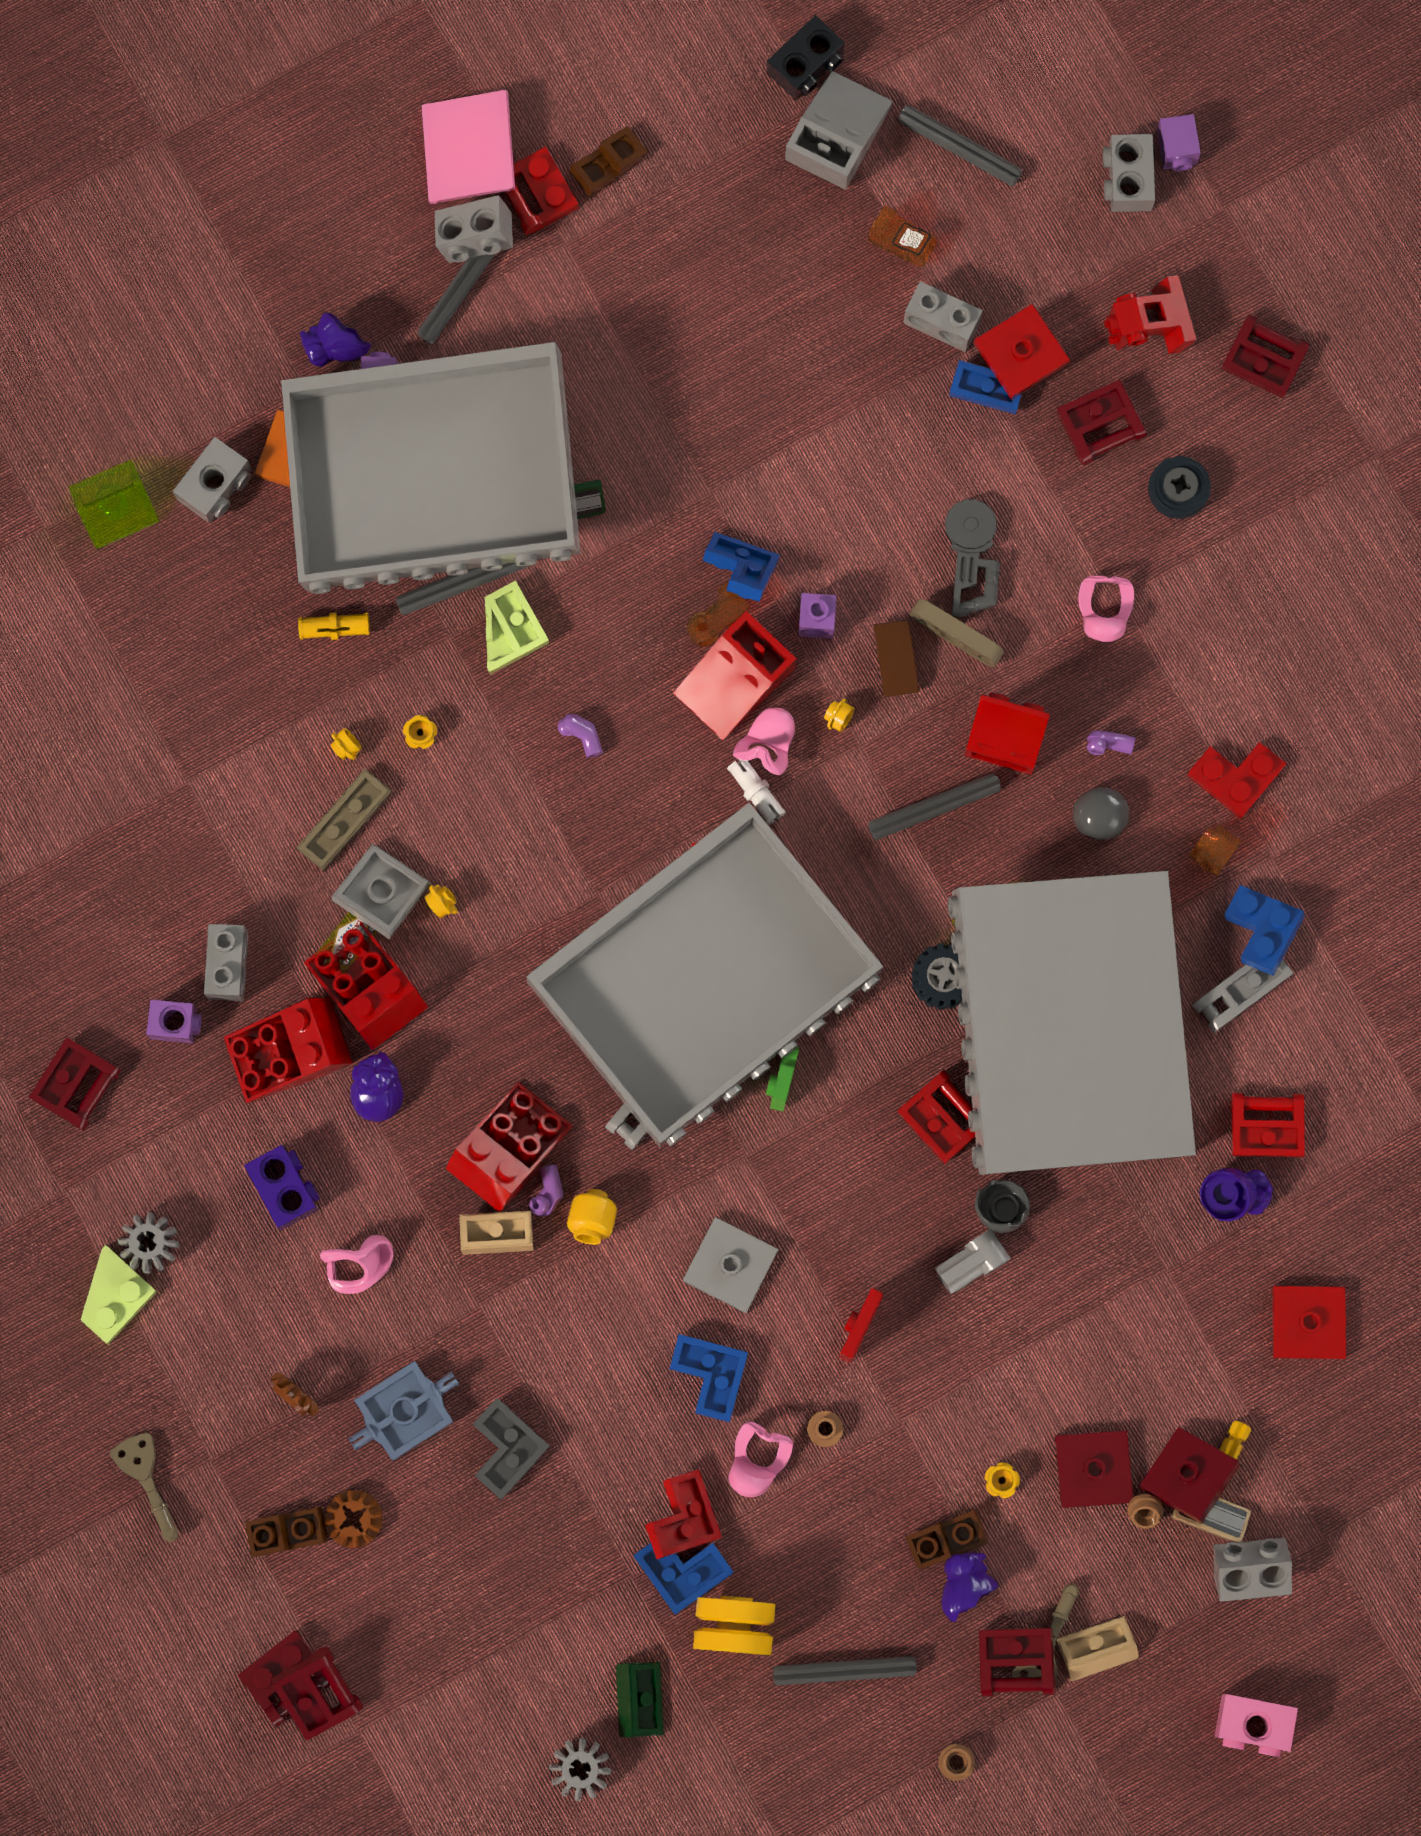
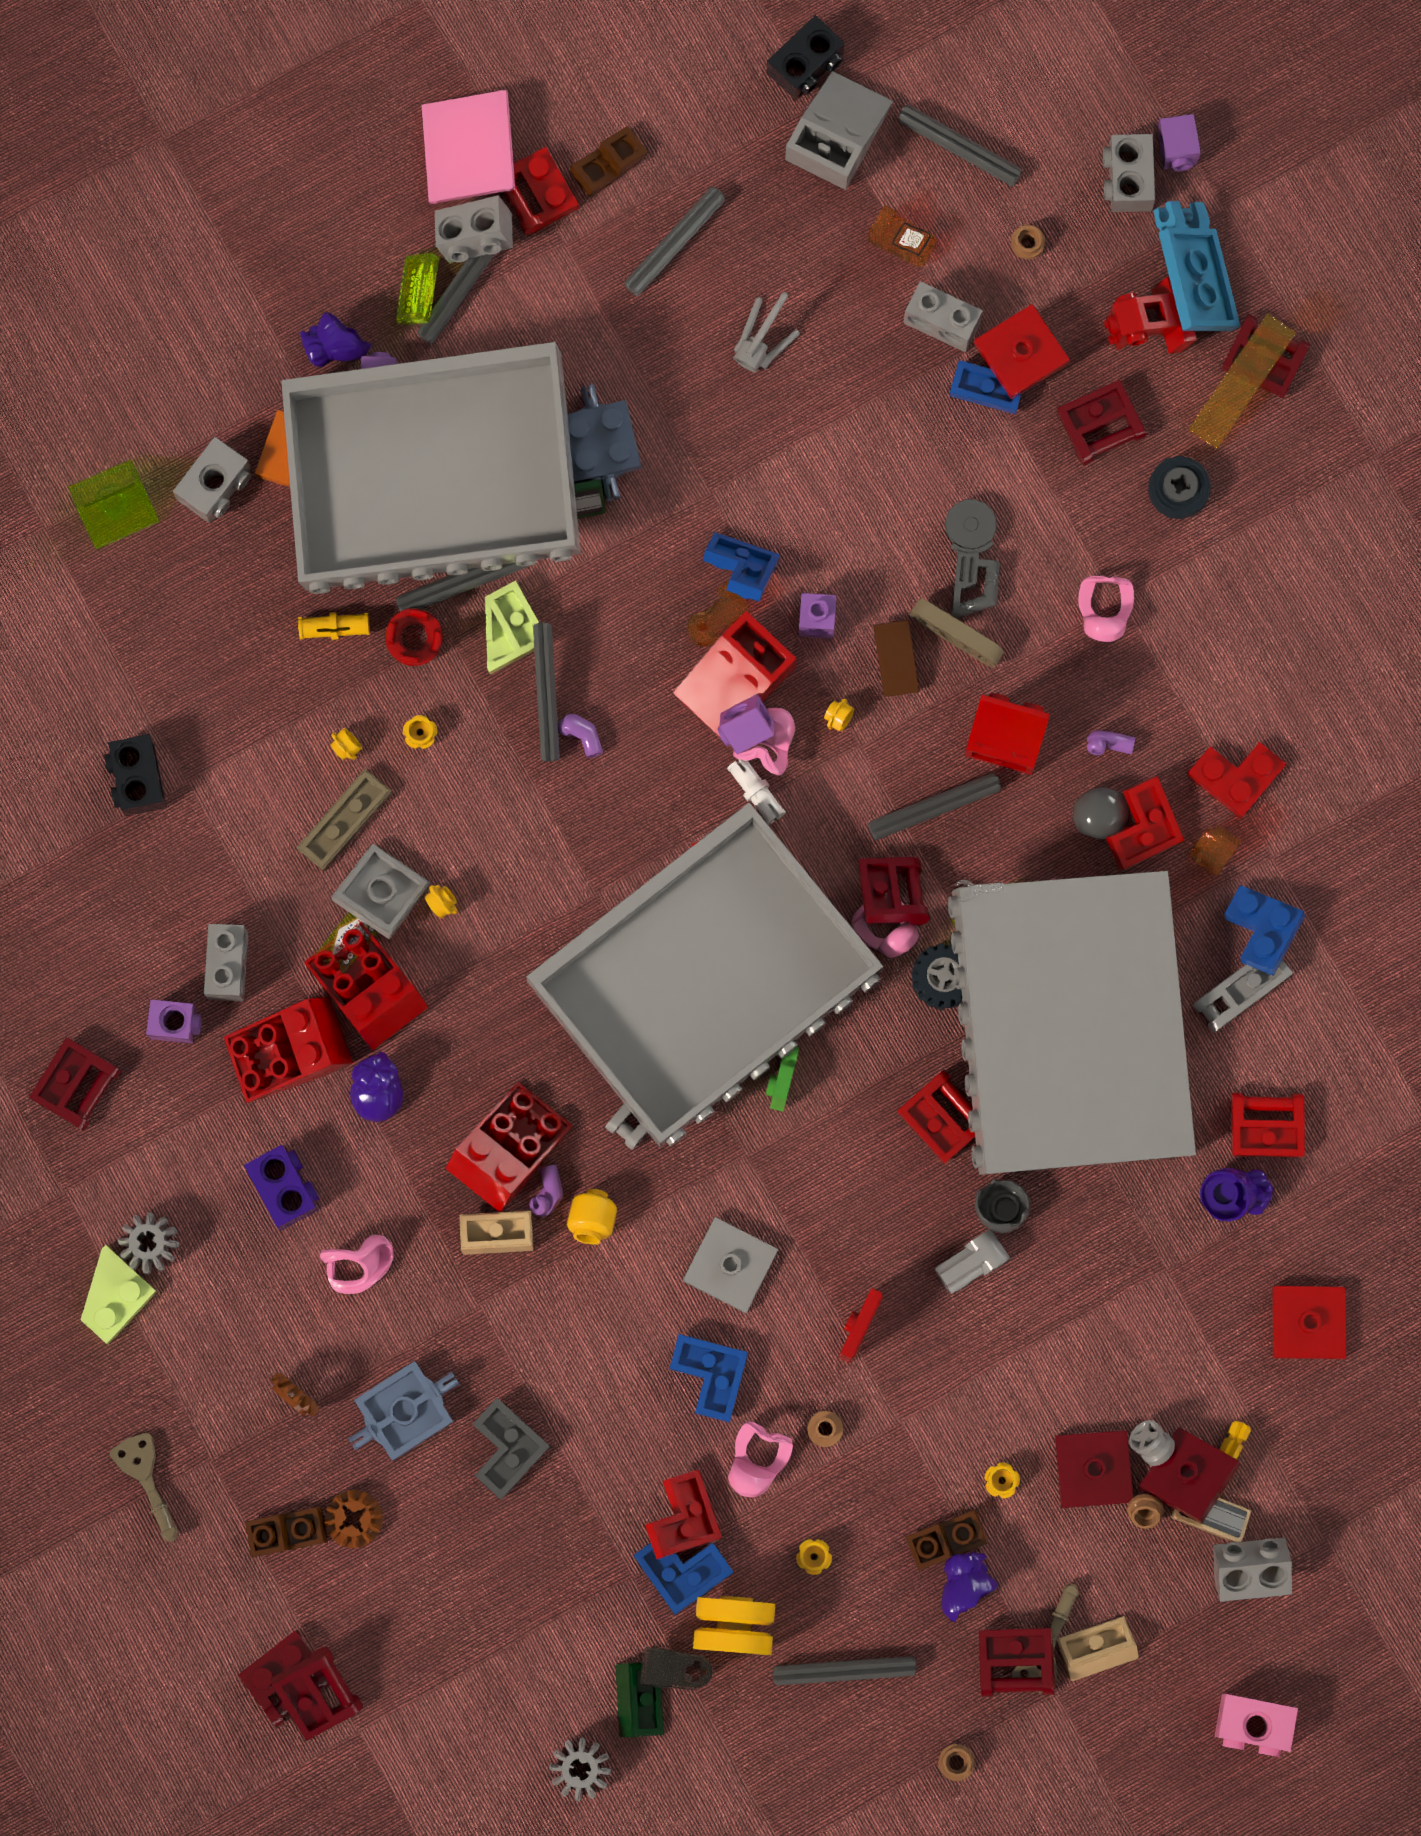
(144, 773): none -> black brick
(414, 617): none -> red piece
(417, 289): none -> clear neon green tile
(546, 692): none -> dark grey axle
(602, 442): none -> sand blue plate
(668, 1669): none -> clear smoke piece
(674, 241): none -> dark grey axle
(746, 724): none -> medium lavender brick
(752, 352): none -> light grey plant
(804, 1556): none -> yellow plate
(882, 892): none -> dark red plate
(894, 944): none -> bright pink piece
(977, 889): none -> clear hand
(1027, 232): none -> medium nougat plate
(1152, 1443): none -> light grey wheel
(1154, 825): none -> red plate
(1196, 268): none -> dark azure tile
(1242, 381): none -> clear yellow tile

